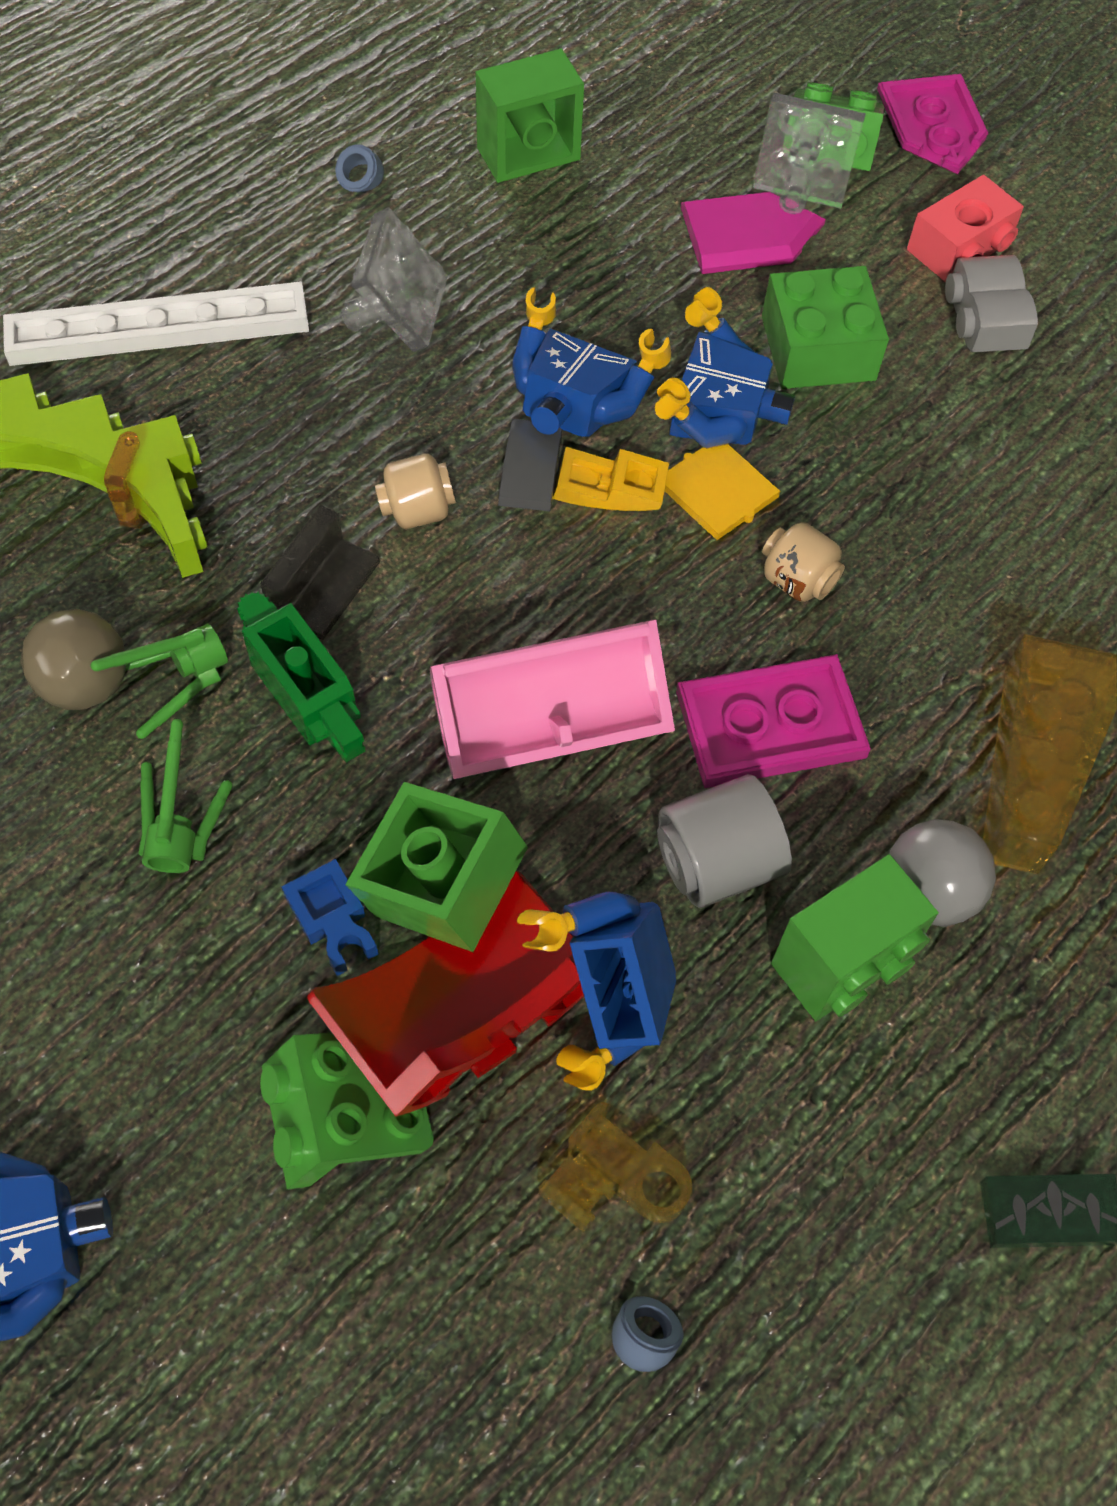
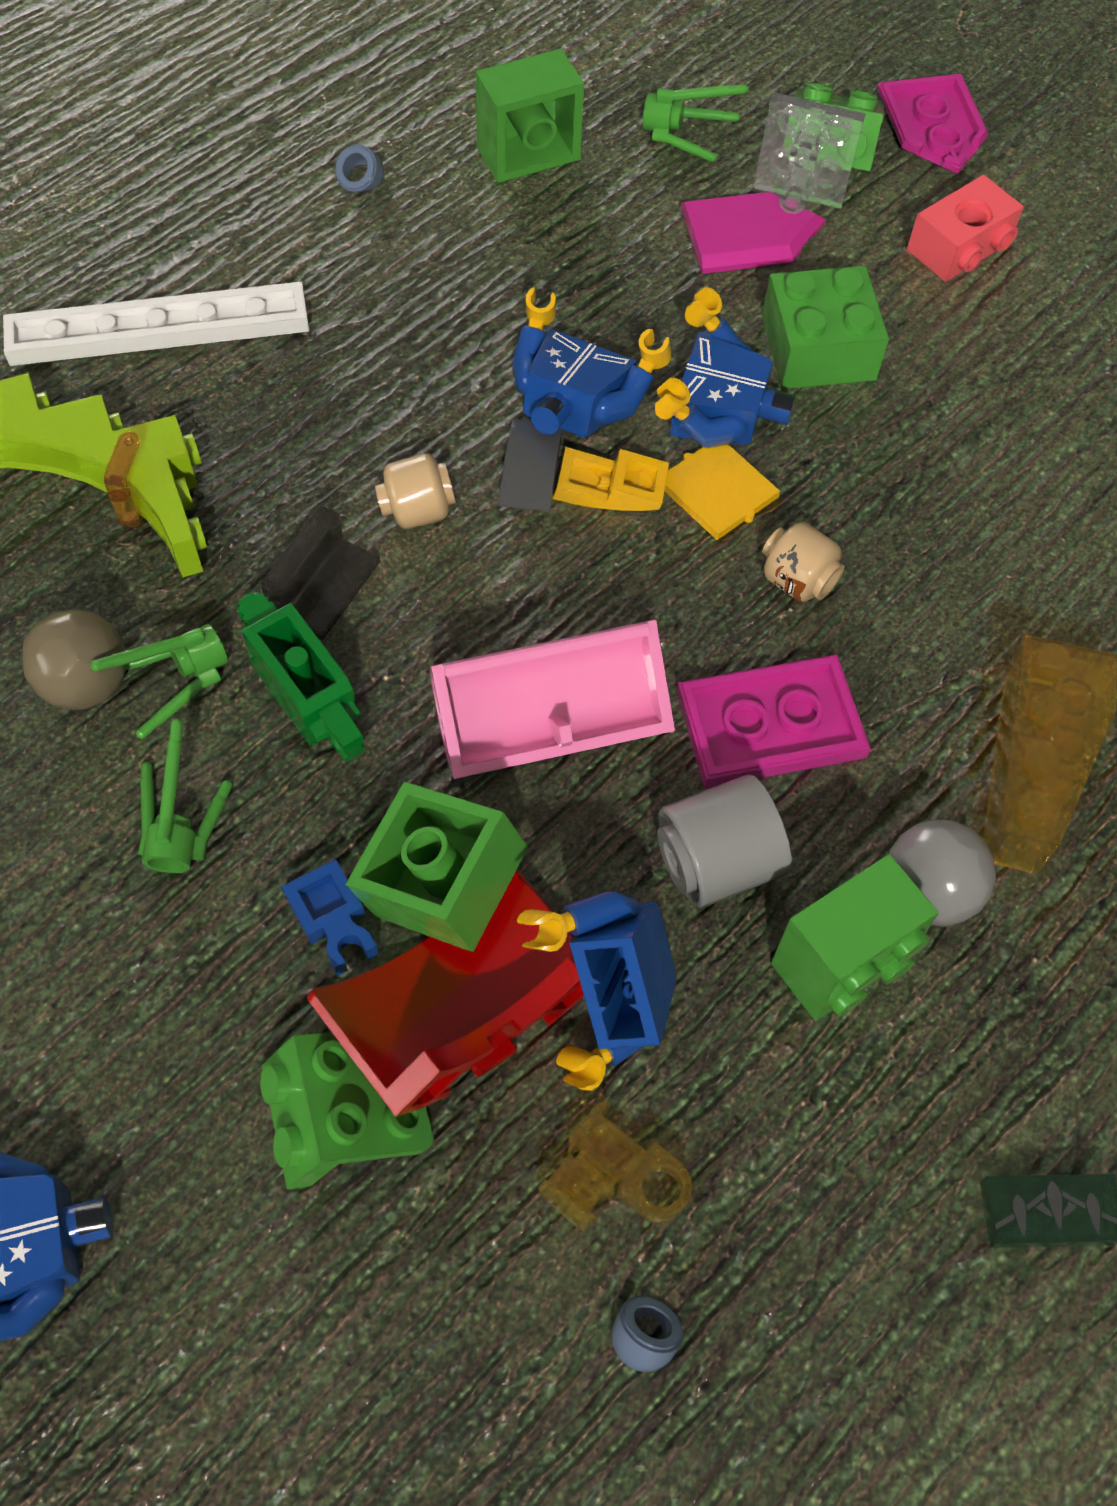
(396, 283): clear plate -> none
(665, 113): none -> bright green plant
(992, 303): light grey brick -> none

